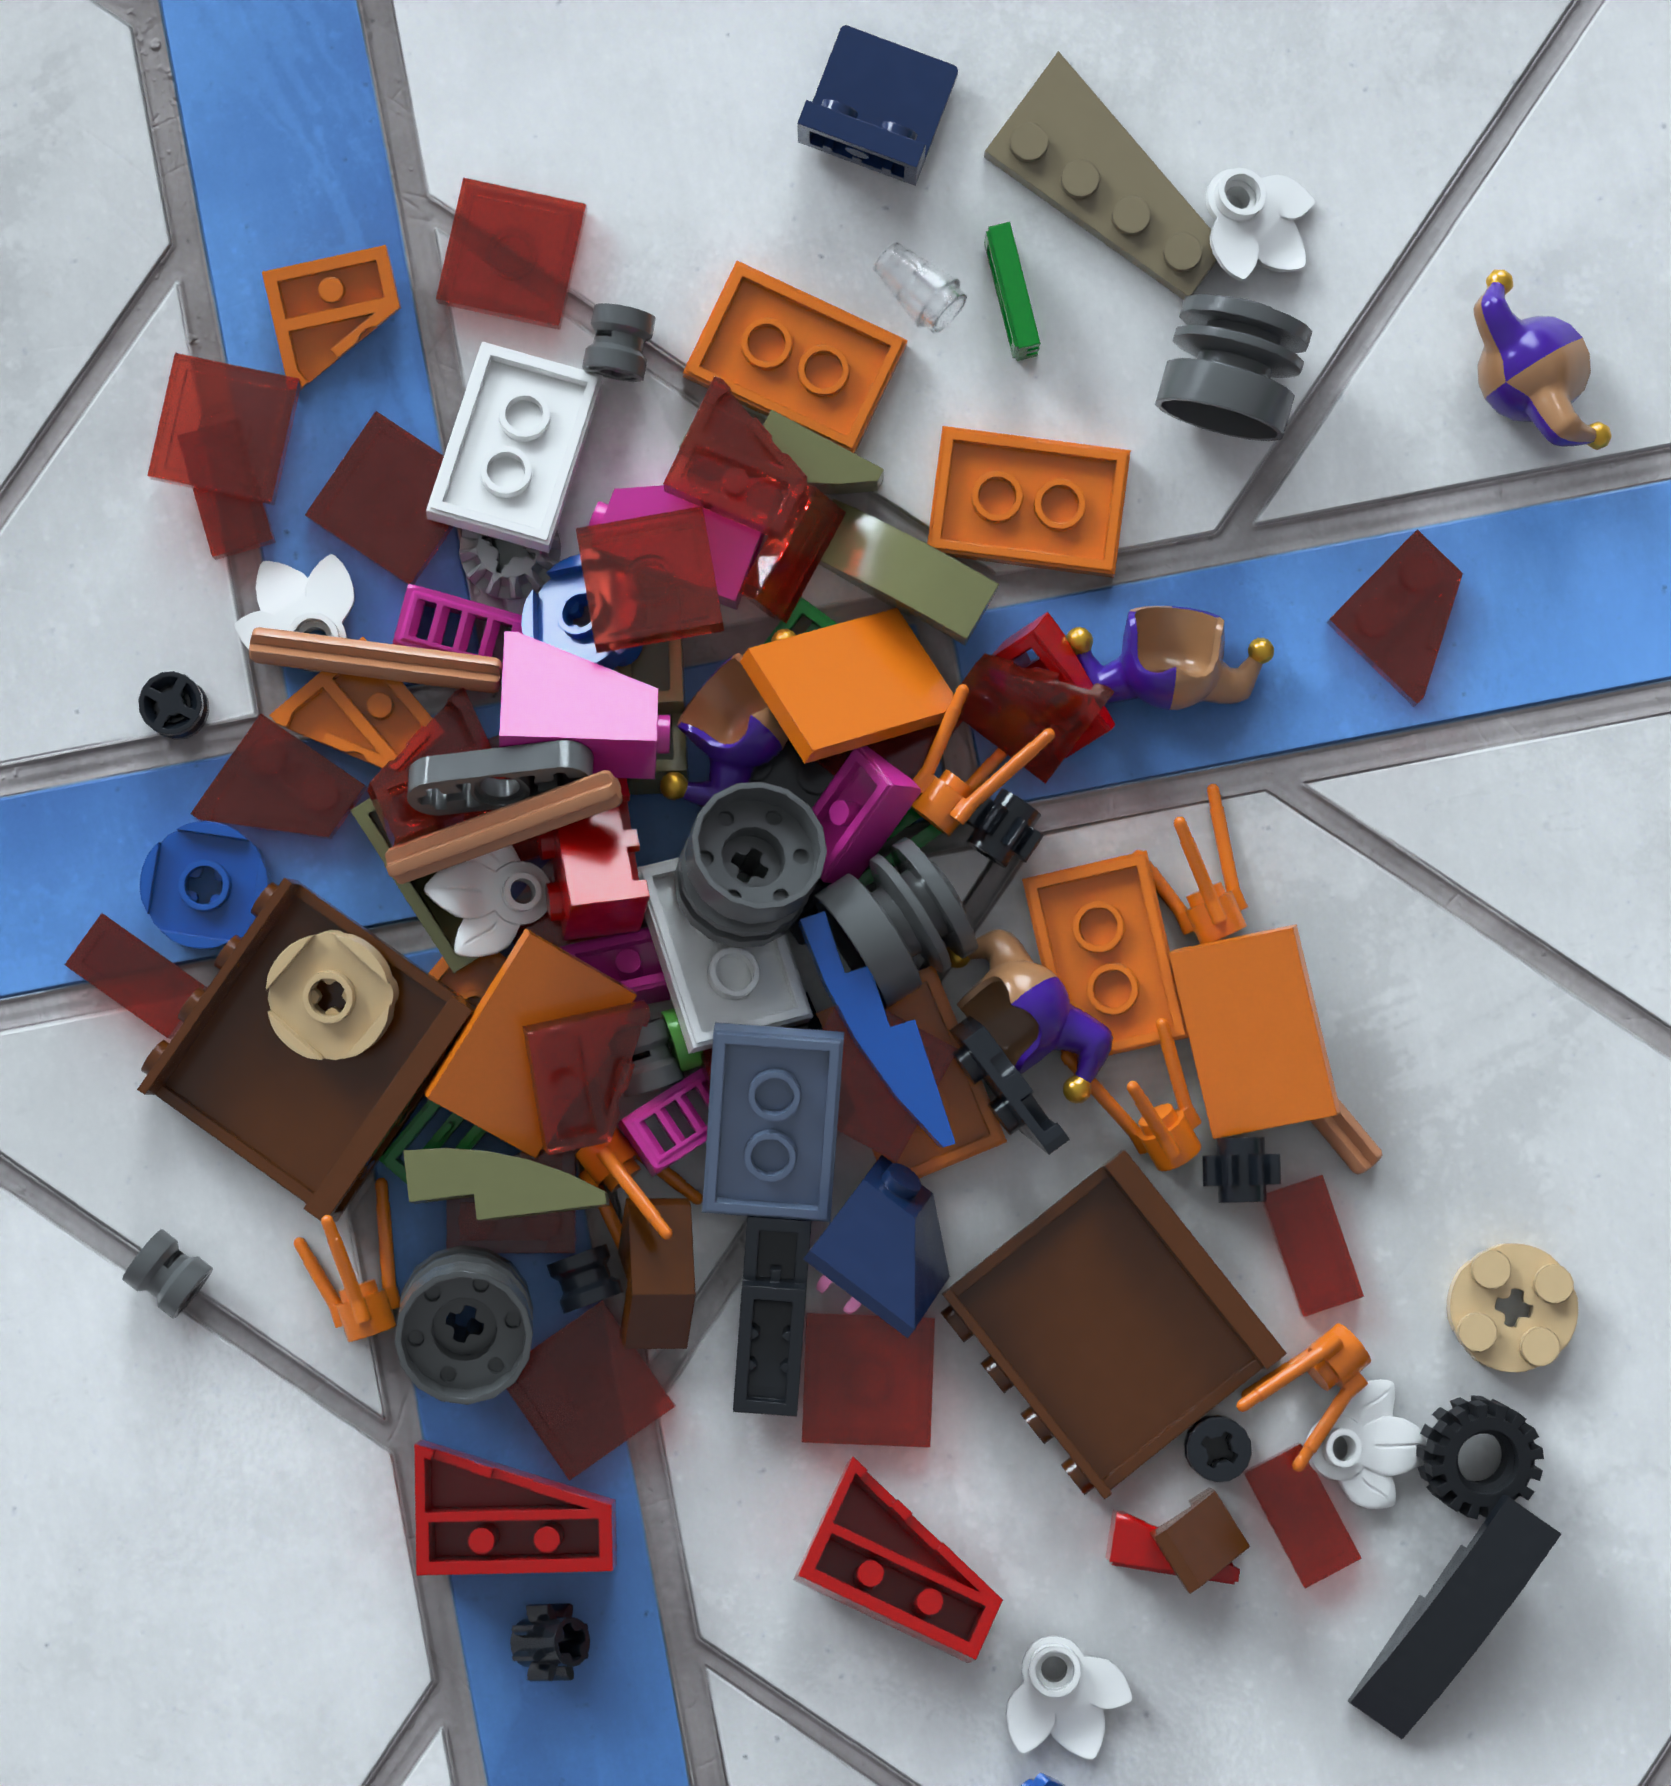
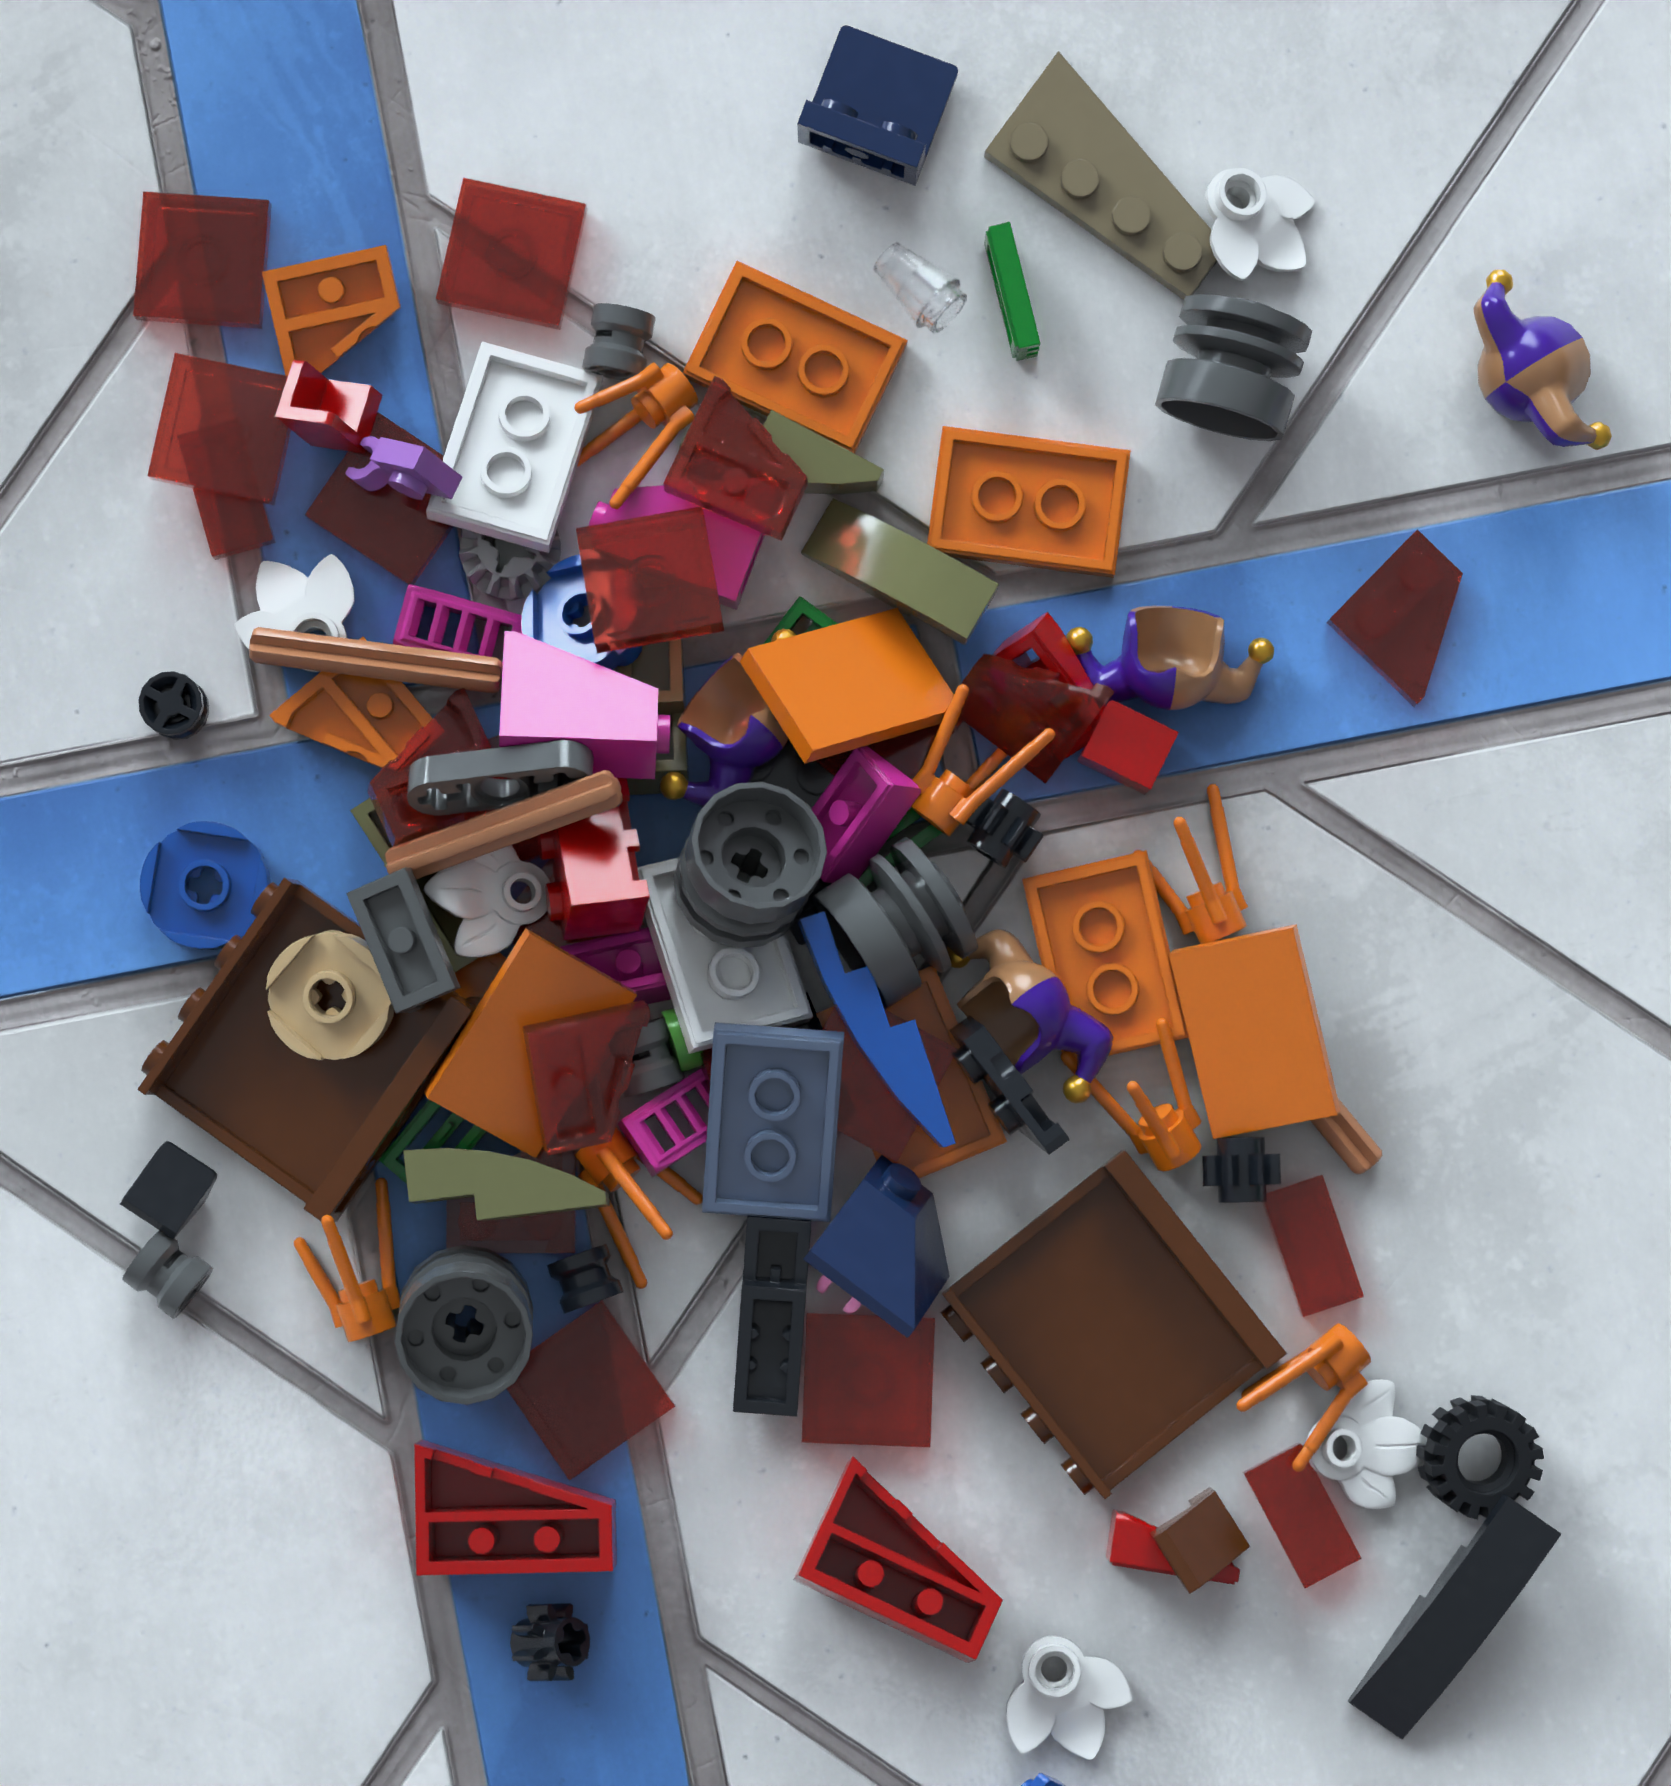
(133, 974): clear red tile -> none
(170, 1189): none -> black slope
(202, 260): none -> clear red tile
(279, 786): clear red wing -> none
(327, 410): none -> red panel
(403, 940): none -> dark grey panel
(405, 468): none -> medium lavender plate
(658, 1276): reddish brown slope -> none
(661, 399): none -> orange plant
(787, 565): clear red tile -> none
(1128, 747): none -> red panel
(1207, 1442): black wheel -> none
(1544, 1287): tan plate -> none

